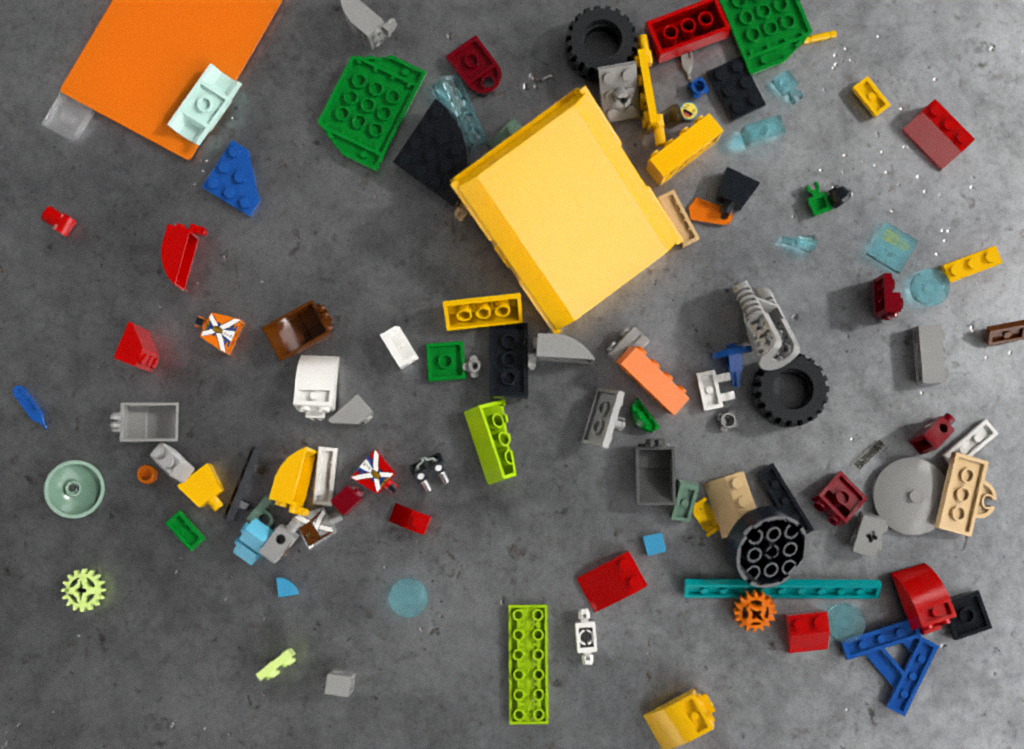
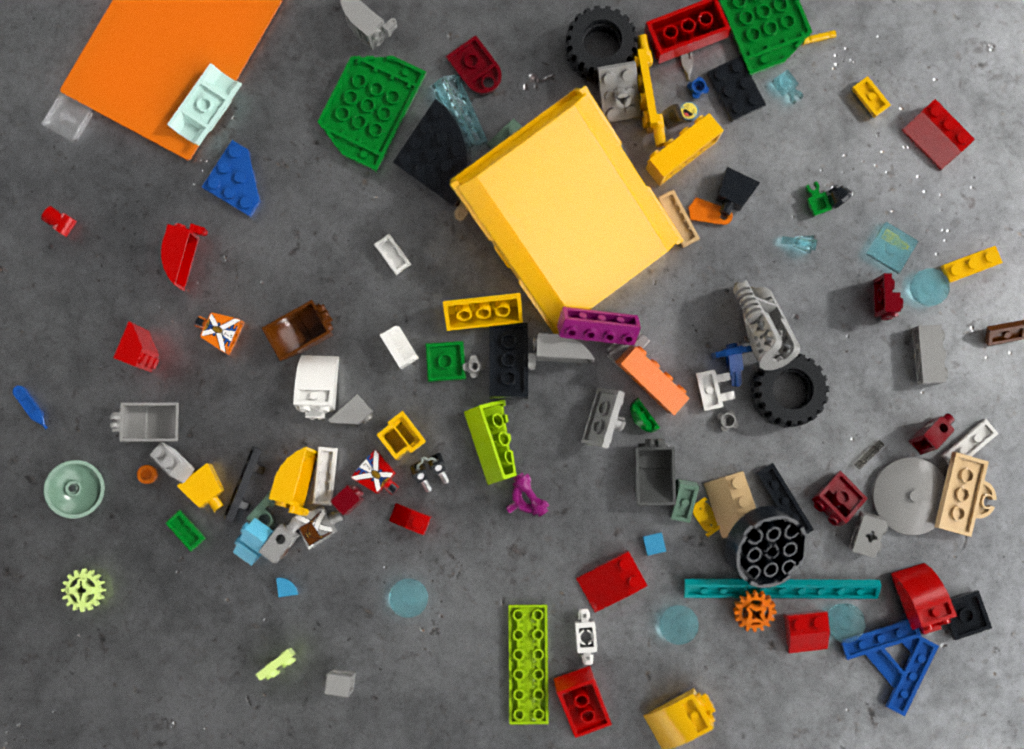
(392, 254): none -> white plate
(401, 436): none -> yellow plate
(537, 506): none -> magenta piece
(582, 701): none -> red slope
(598, 326): none -> magenta brick
(679, 624): none -> clear light blue tile
(763, 131): clear light blue brick -> none

